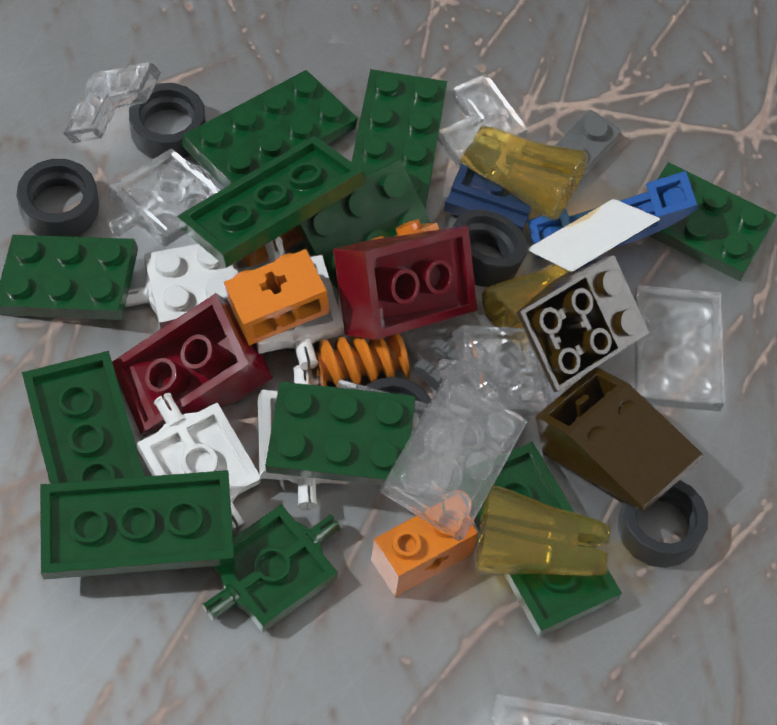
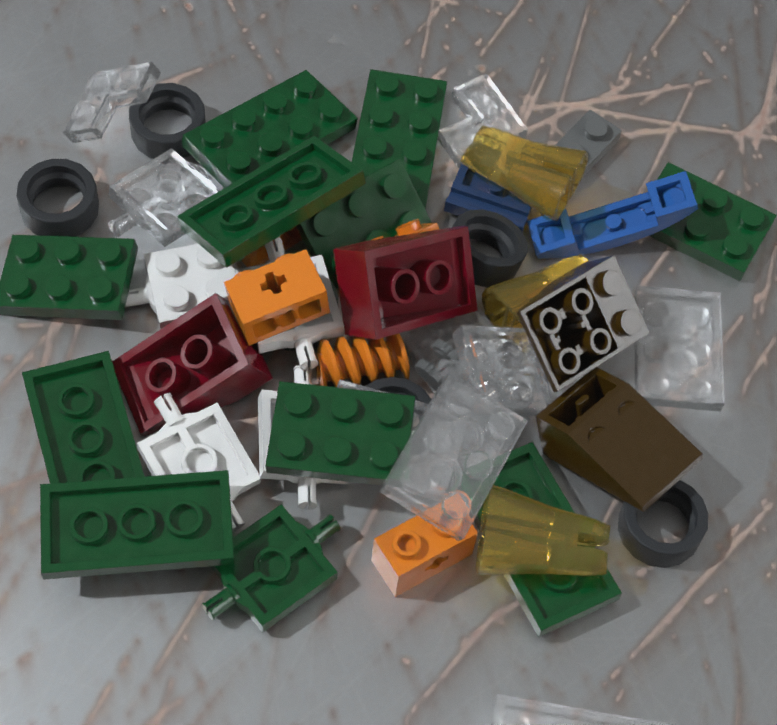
(593, 234): white sticker -> none

